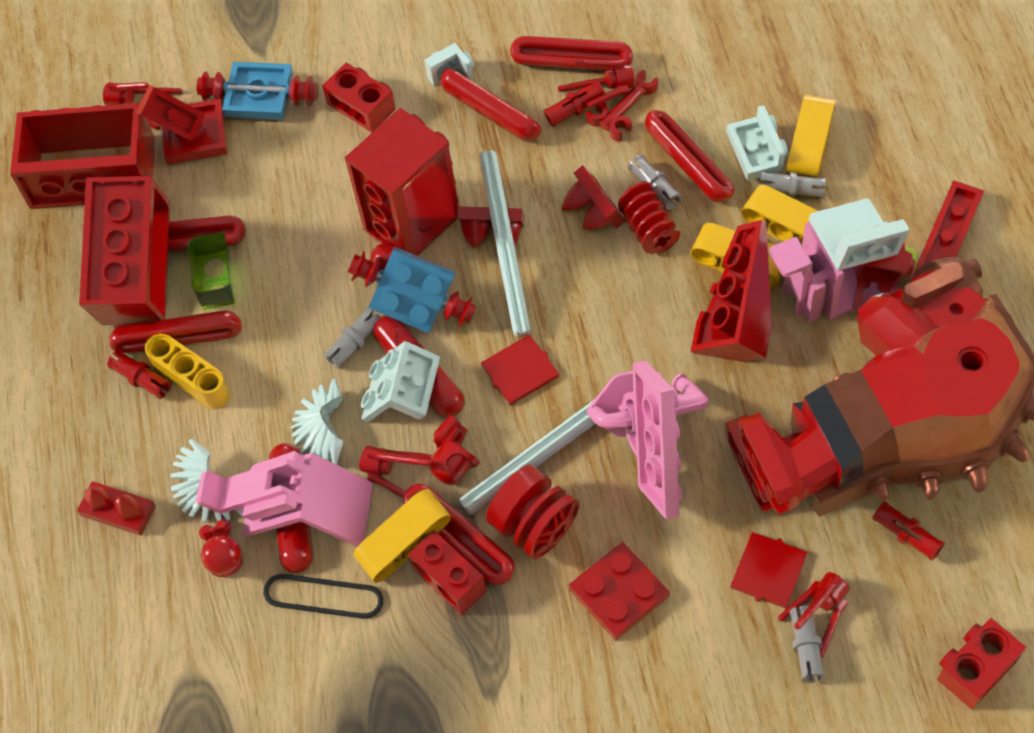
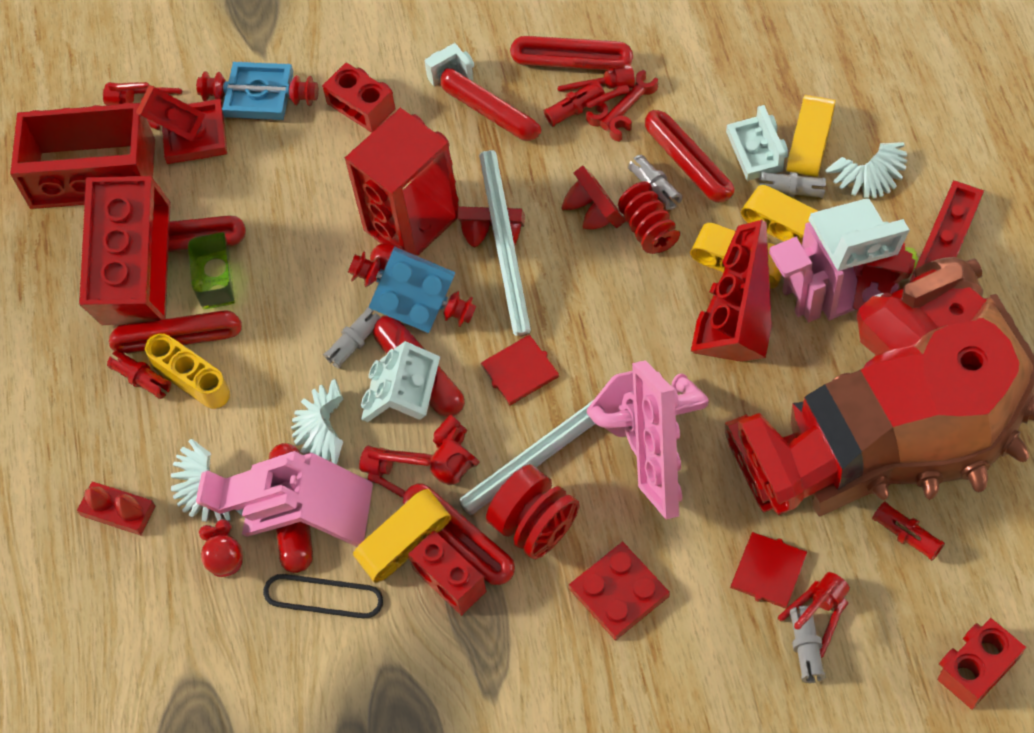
(876, 174): none -> light aqua hair

